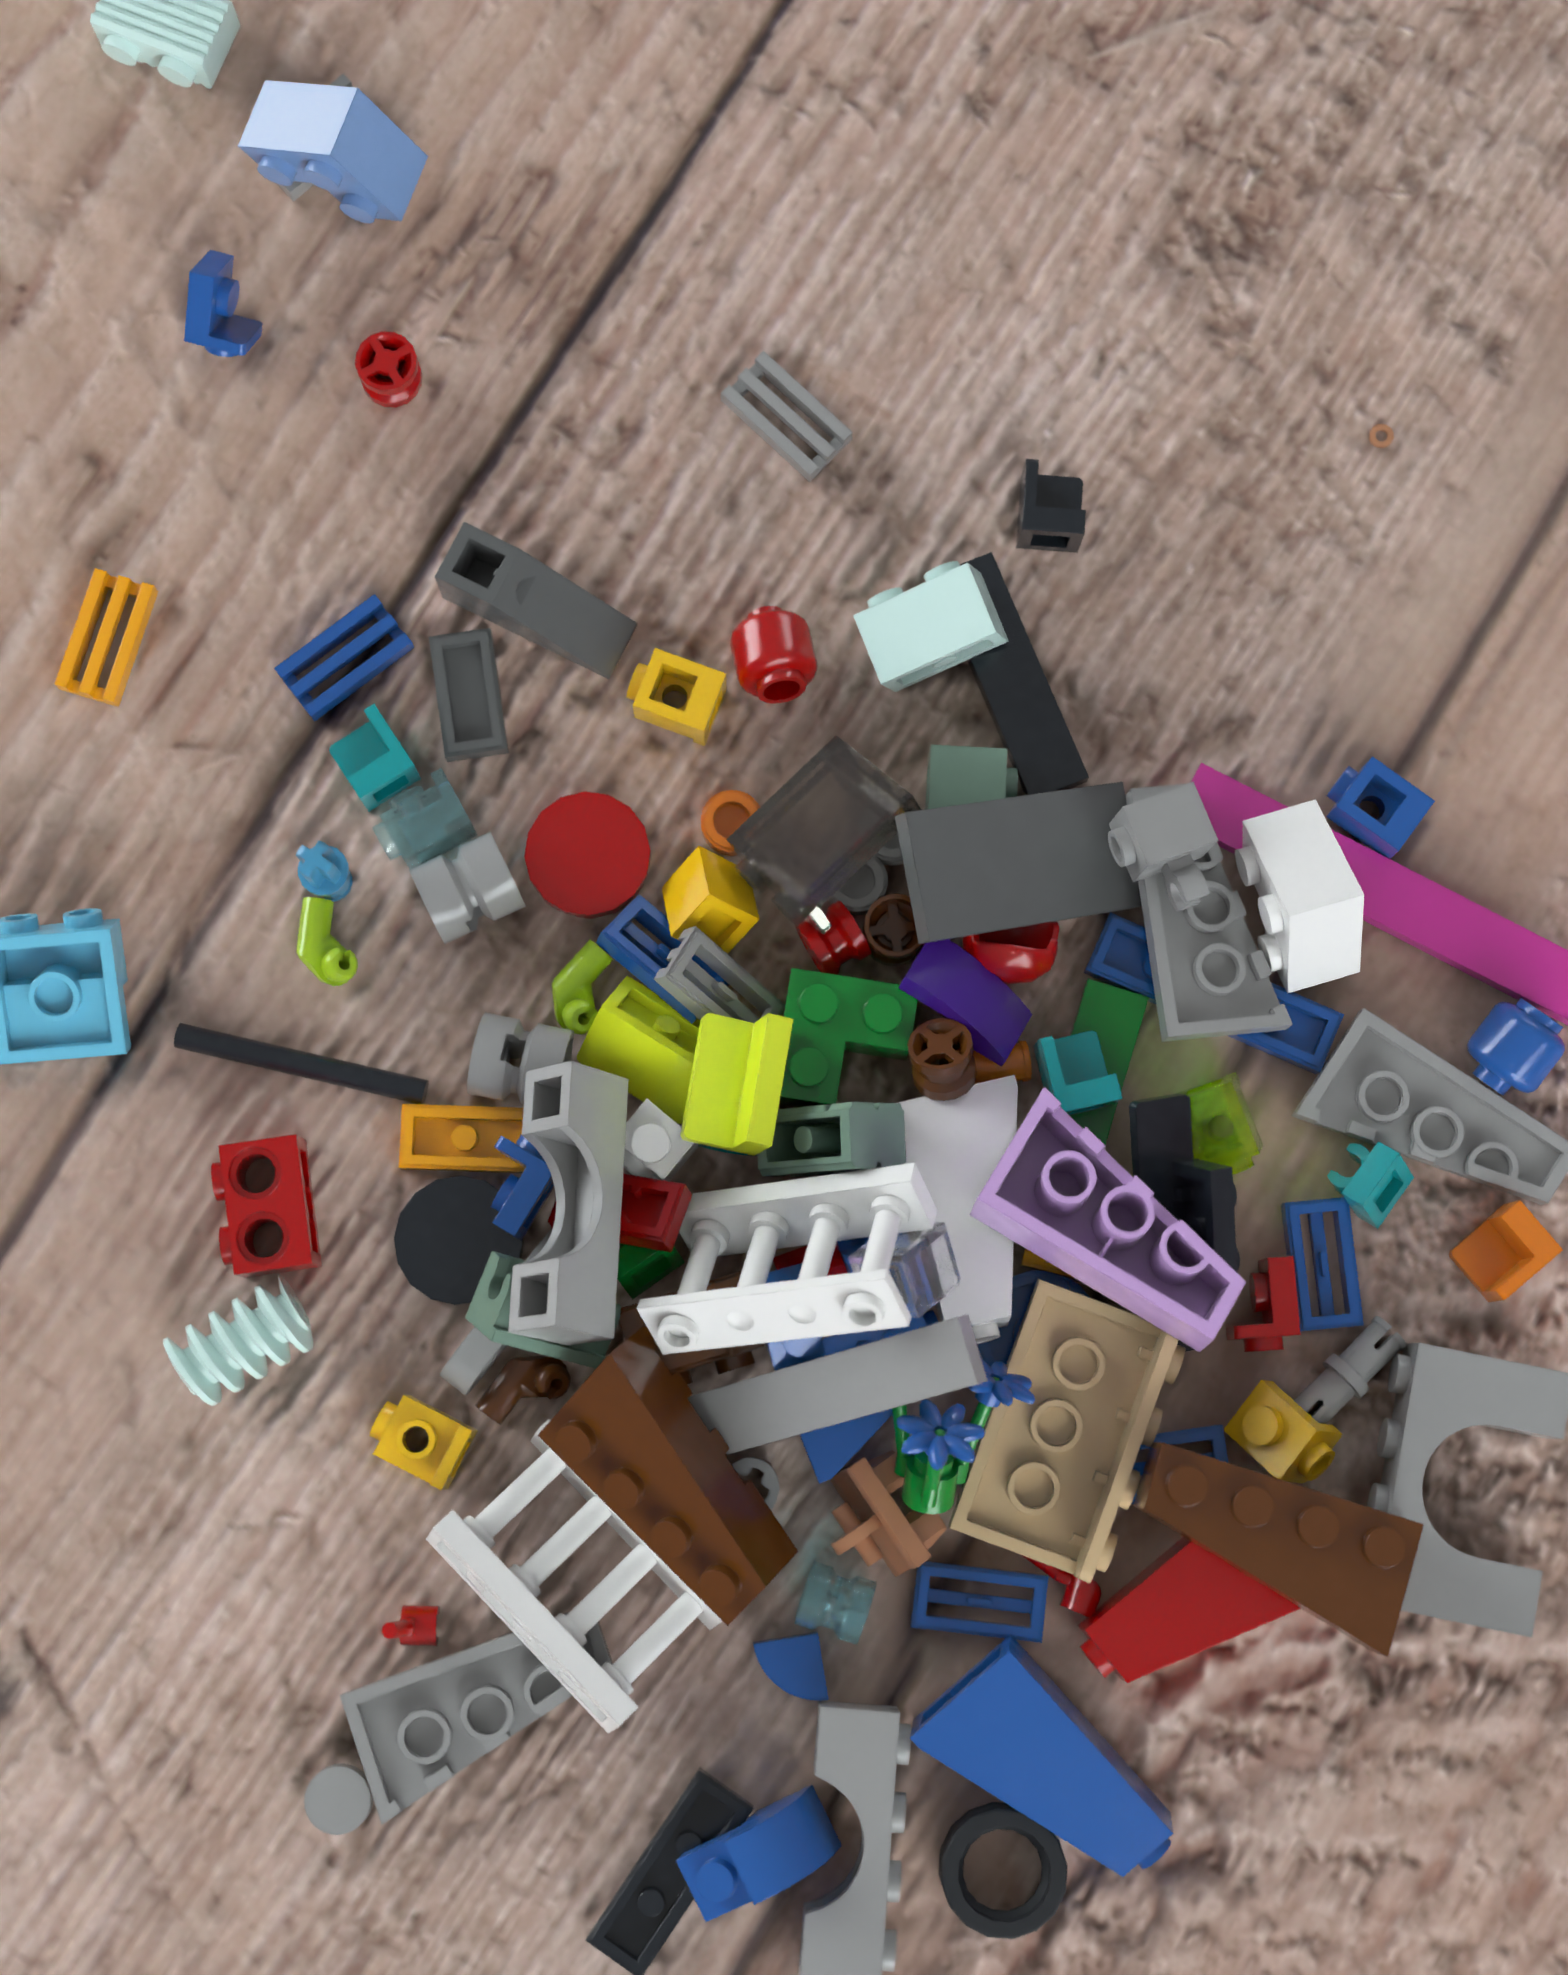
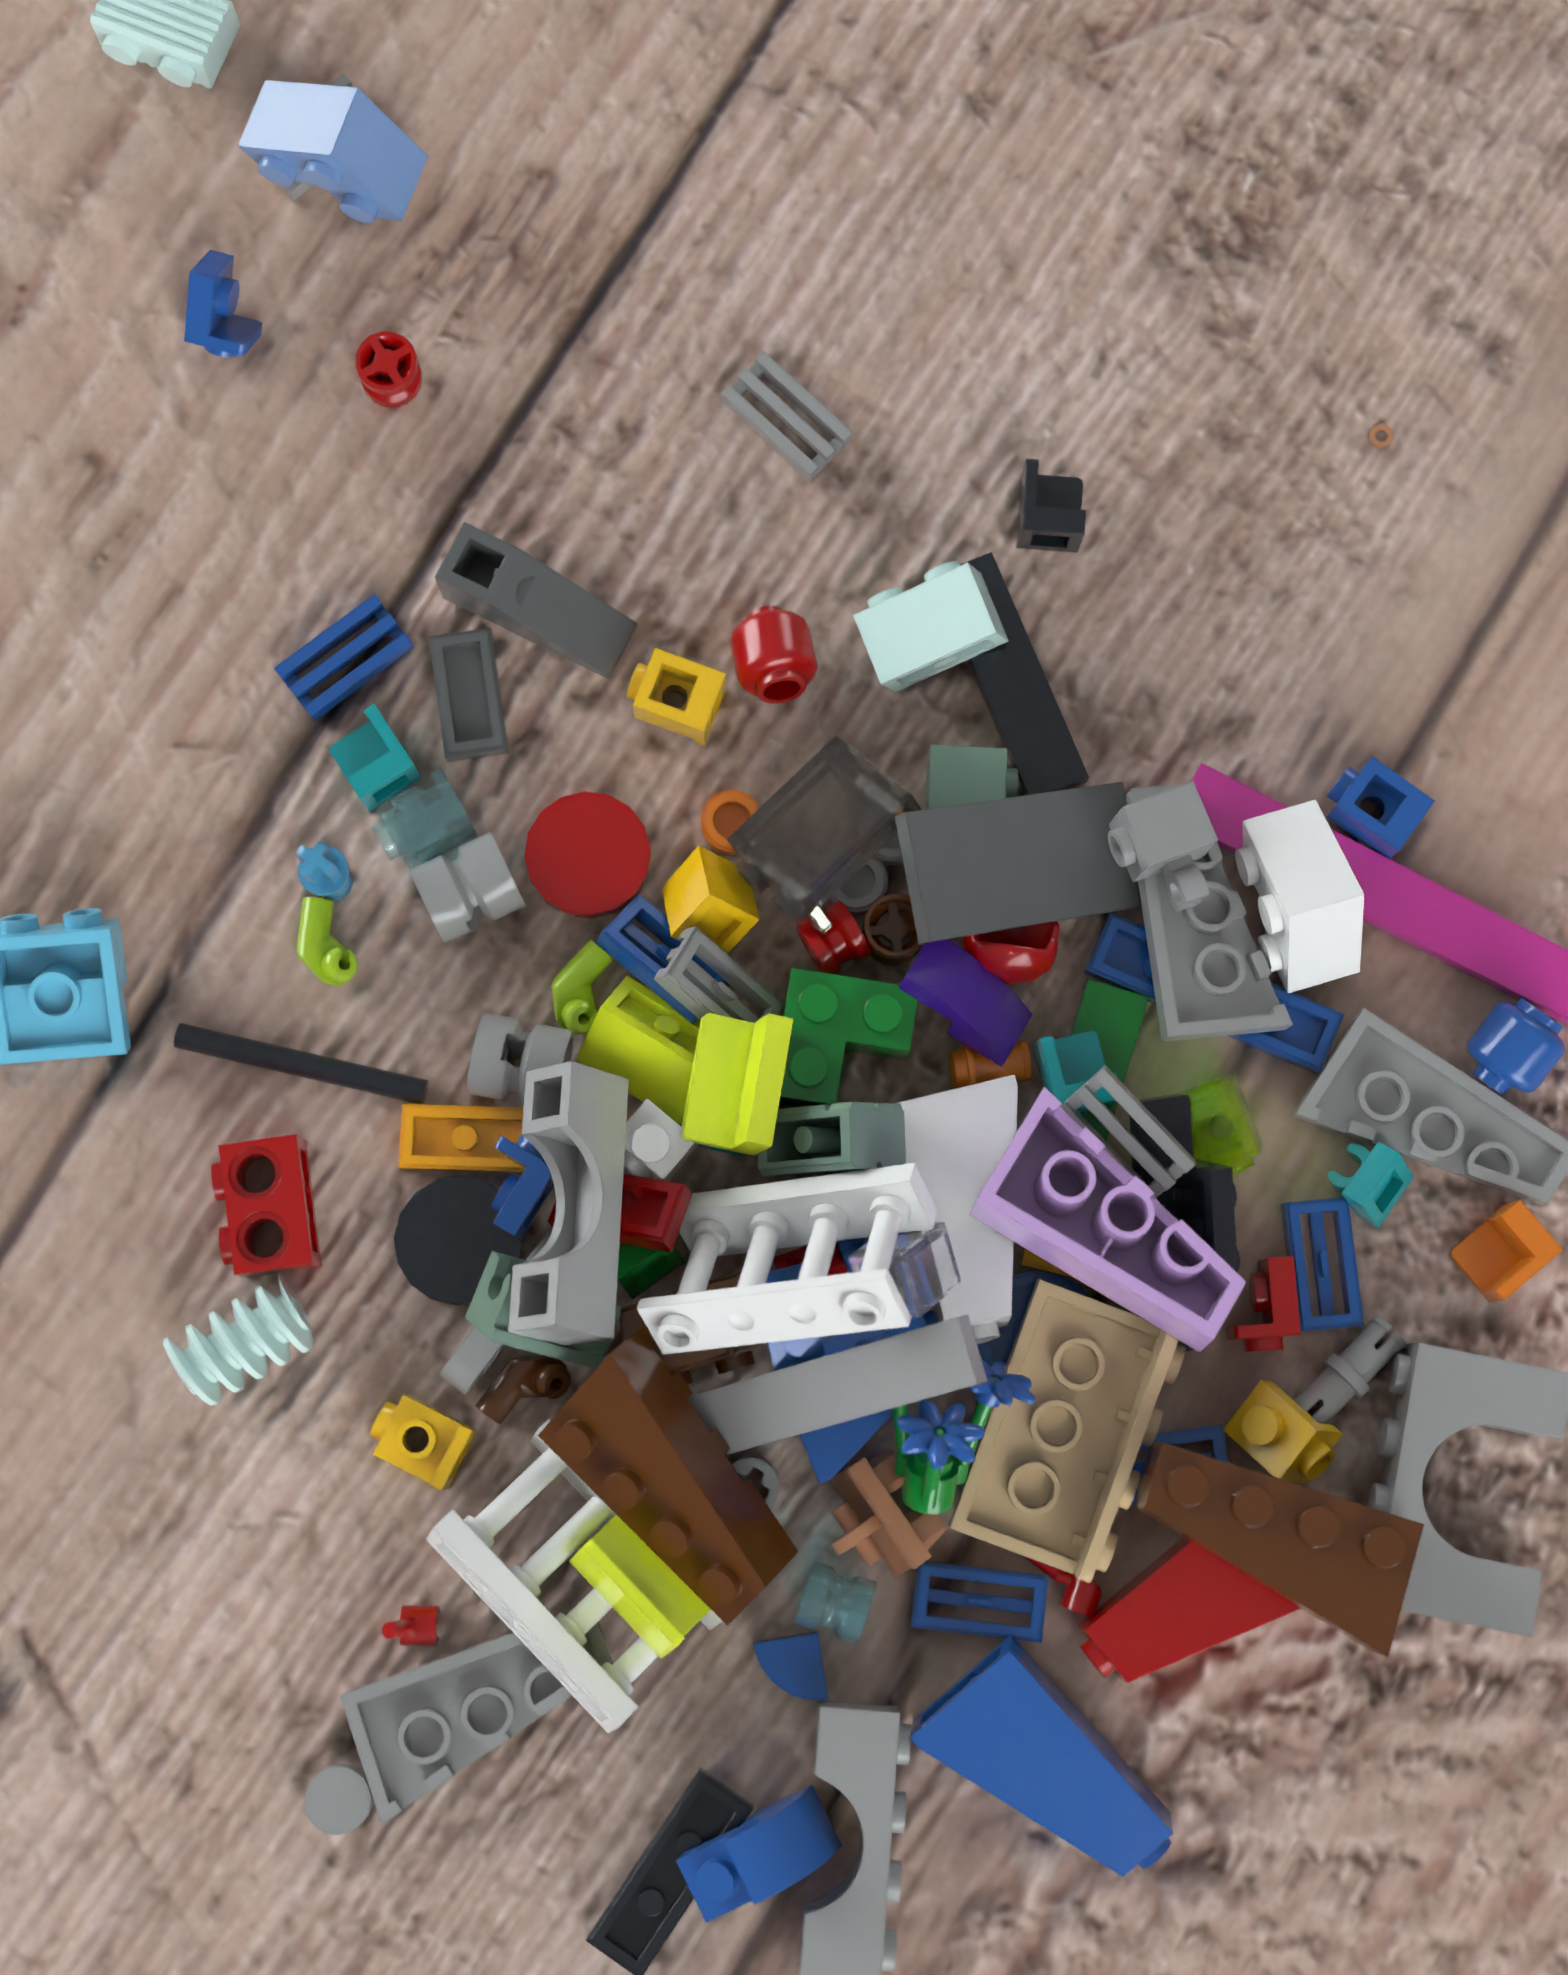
(83, 631): light orange tile -> none
(639, 1586): none -> neon yellow panel
(951, 1047): reddish brown wheel -> none
(994, 1922): black tyre -> none
(1085, 1095): none -> light grey tile

